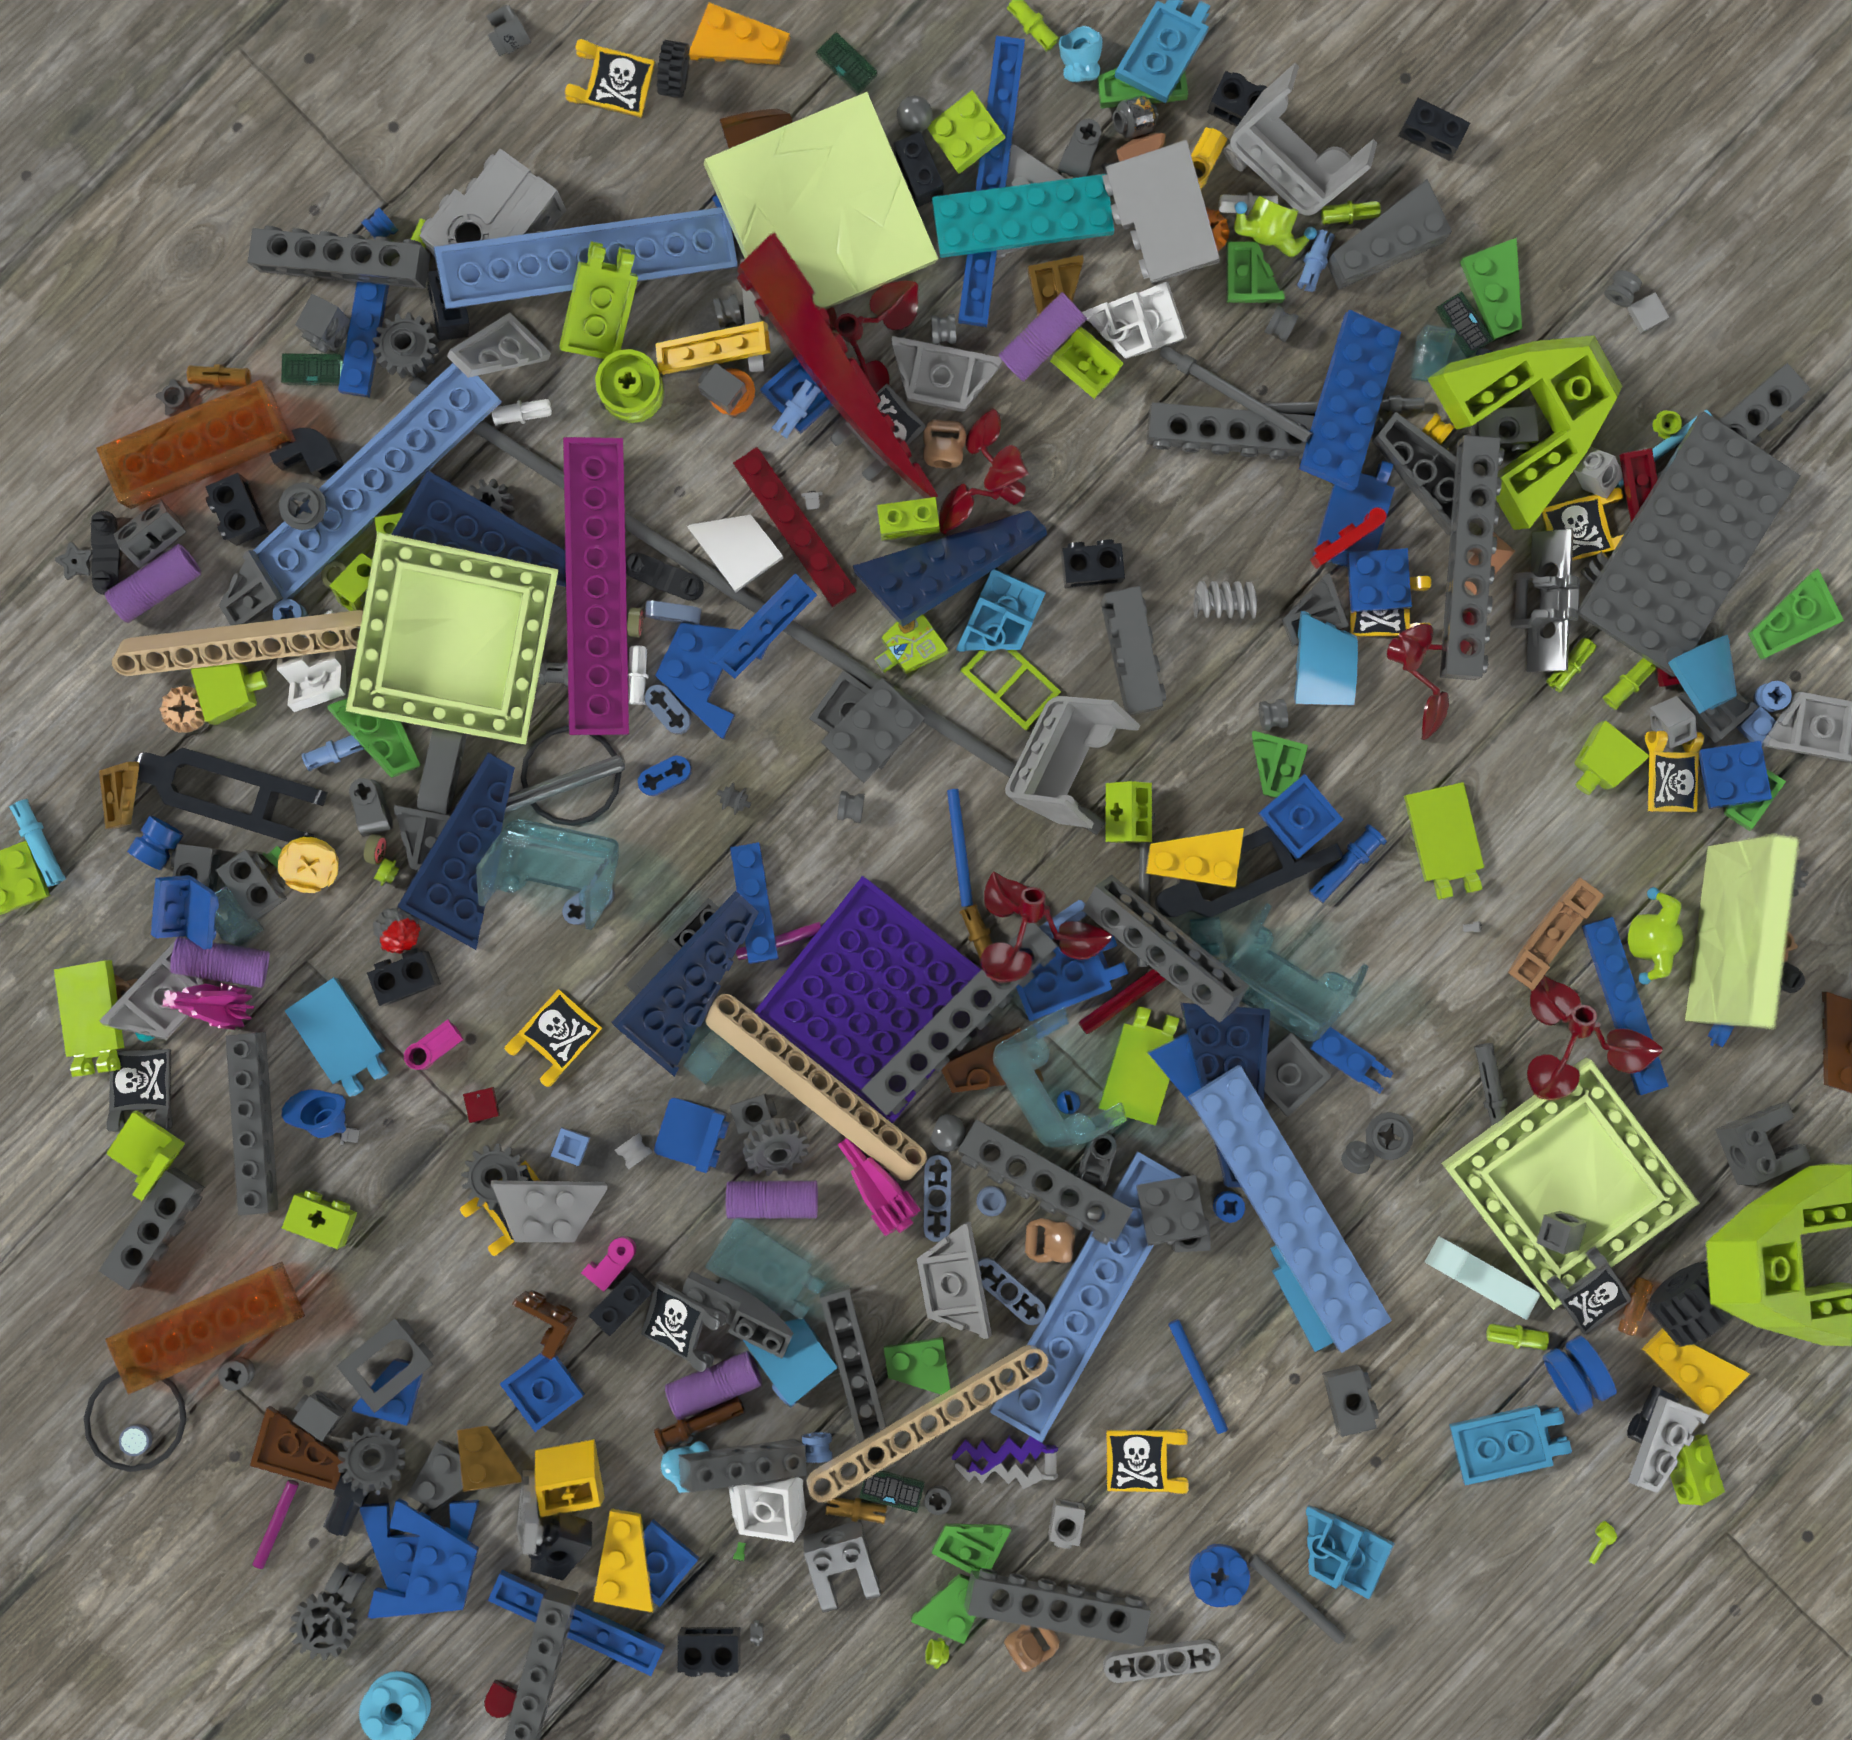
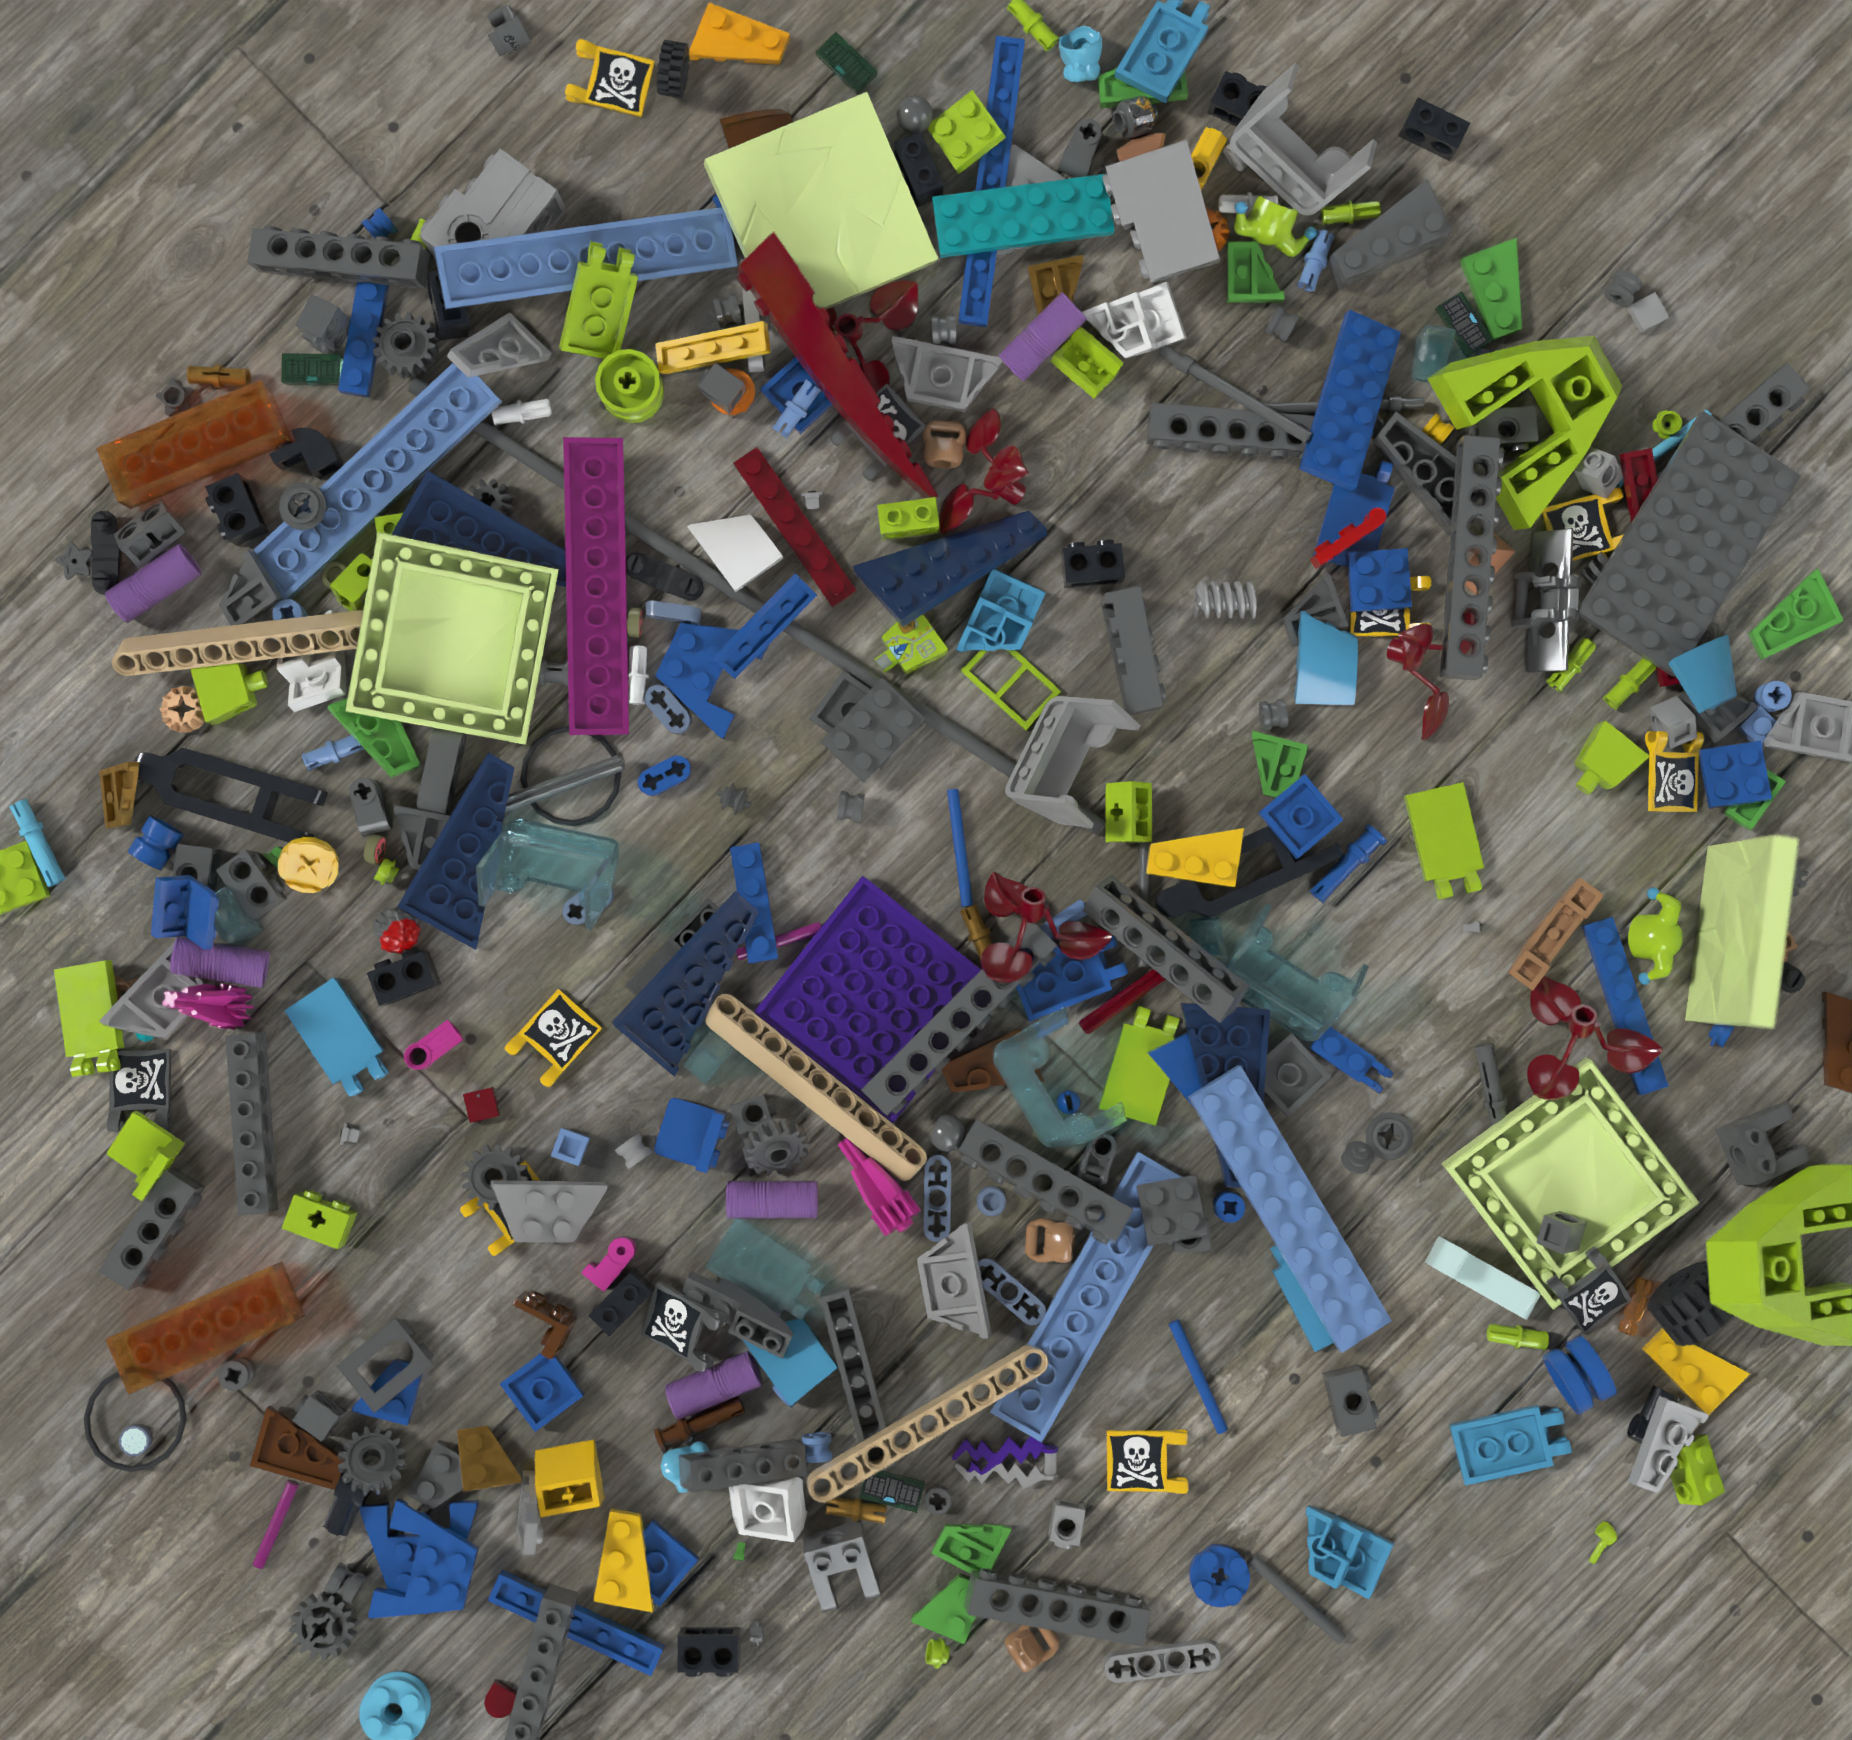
(316, 1112): blue piece -> none
(562, 1546): black brick -> none
(919, 1364): bright green wing -> none

